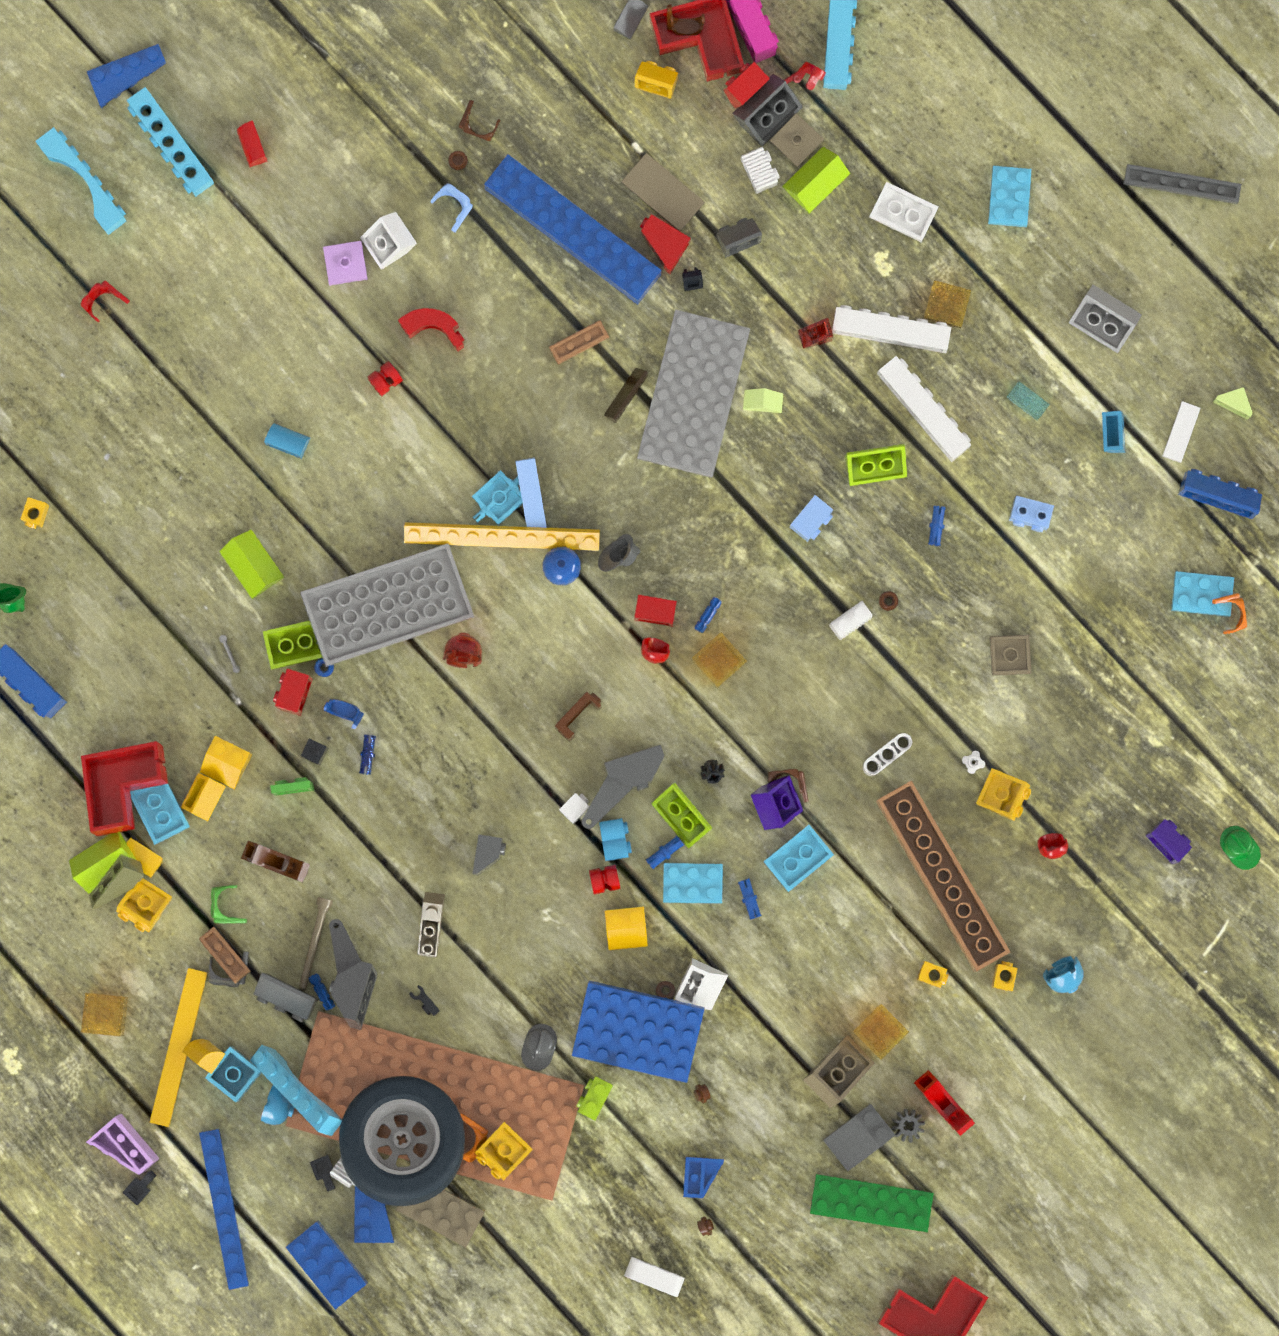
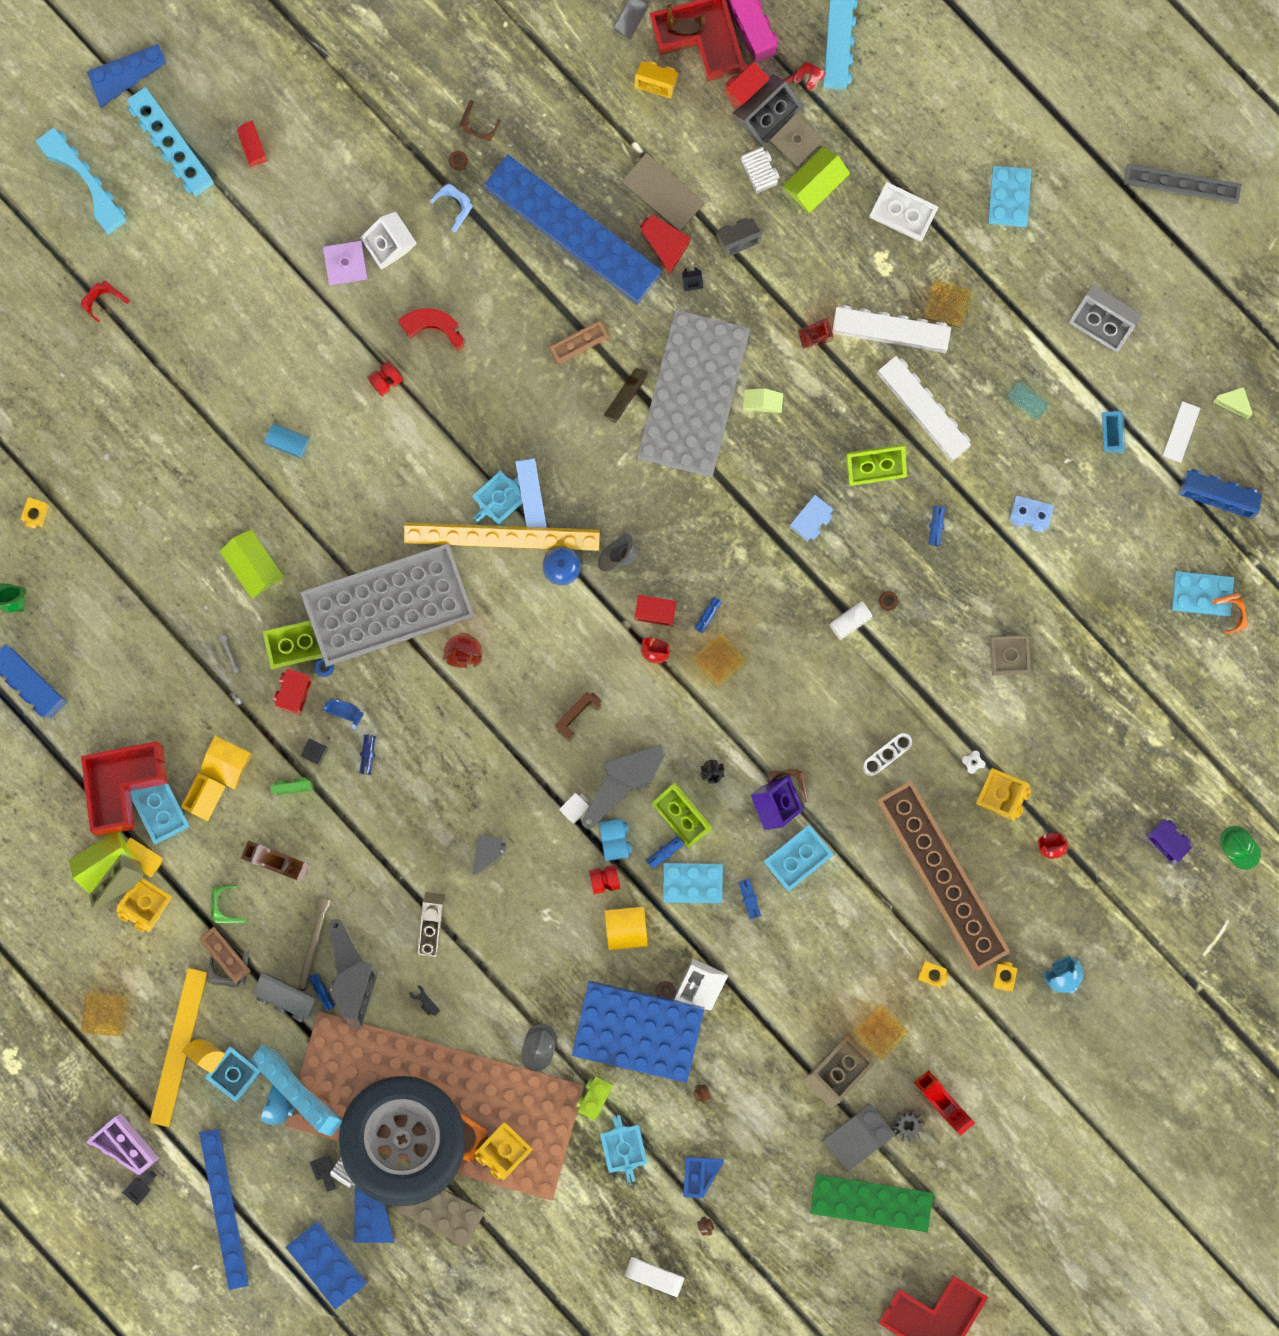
(623, 1148): none -> medium azure plate

